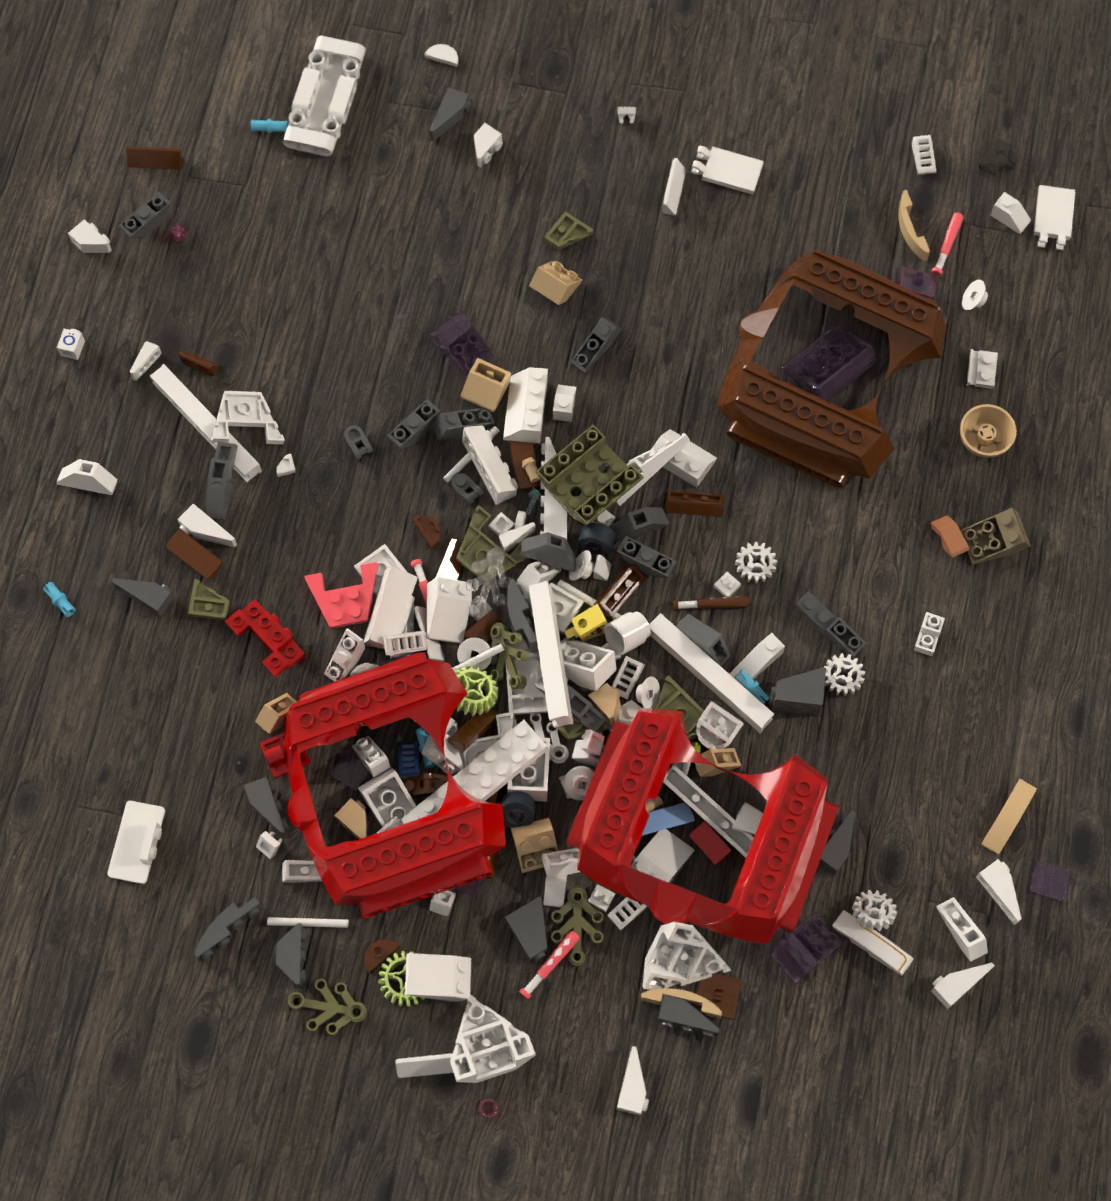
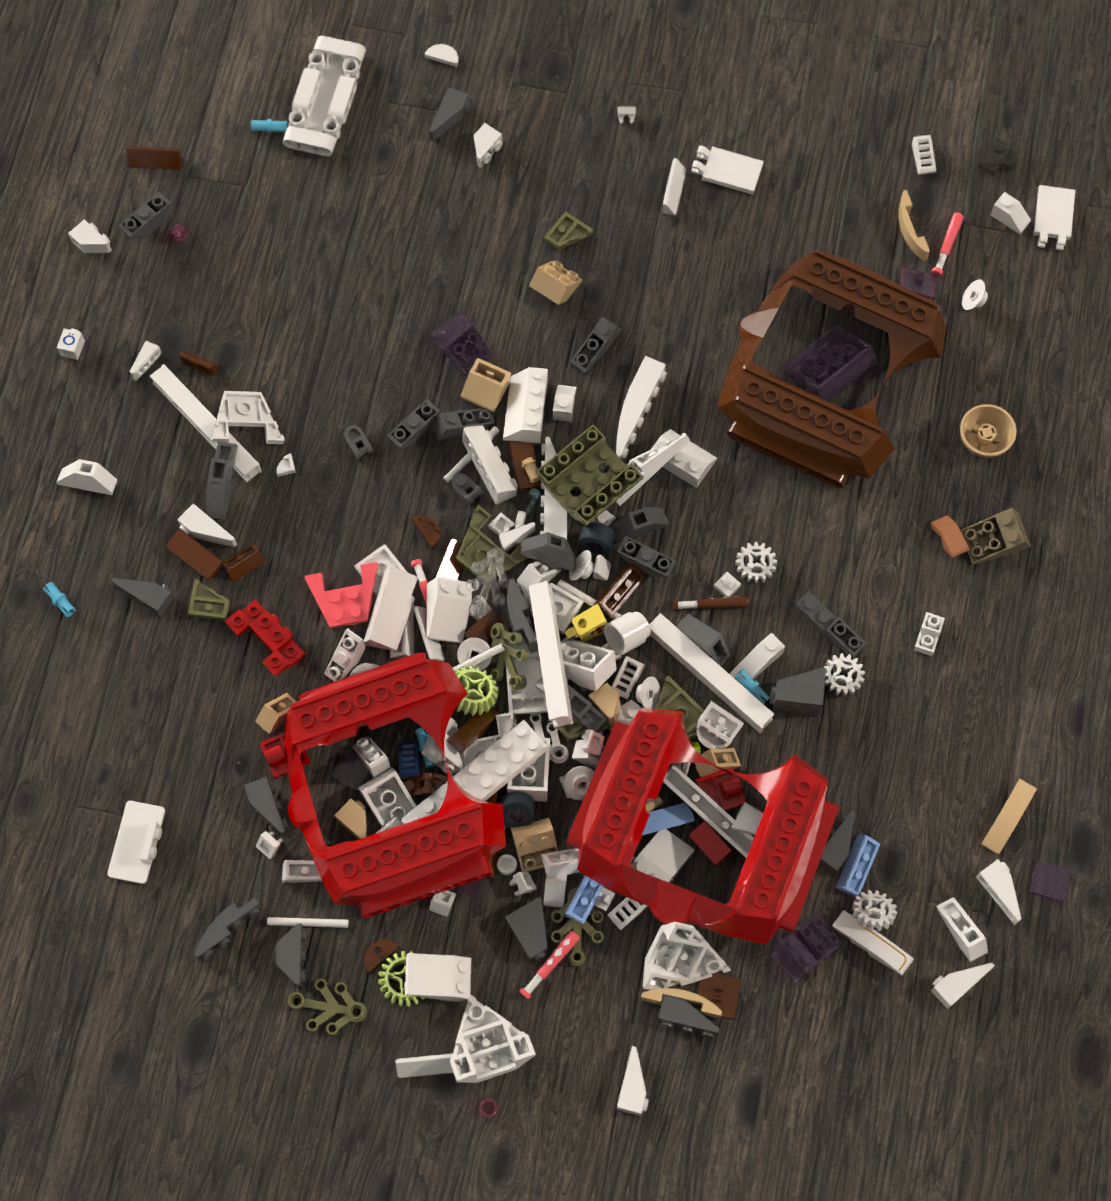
(243, 562): none -> reddish brown slope
(417, 642): white slope -> none
(507, 864): none -> white tile
(524, 883): none -> white tile
(583, 900): none -> light blue slope
(638, 402): none -> white slope
(694, 503): reddish brown slope -> none
(723, 789): none -> red plate
(857, 865): none -> light blue slope
(982, 369): white plate -> none

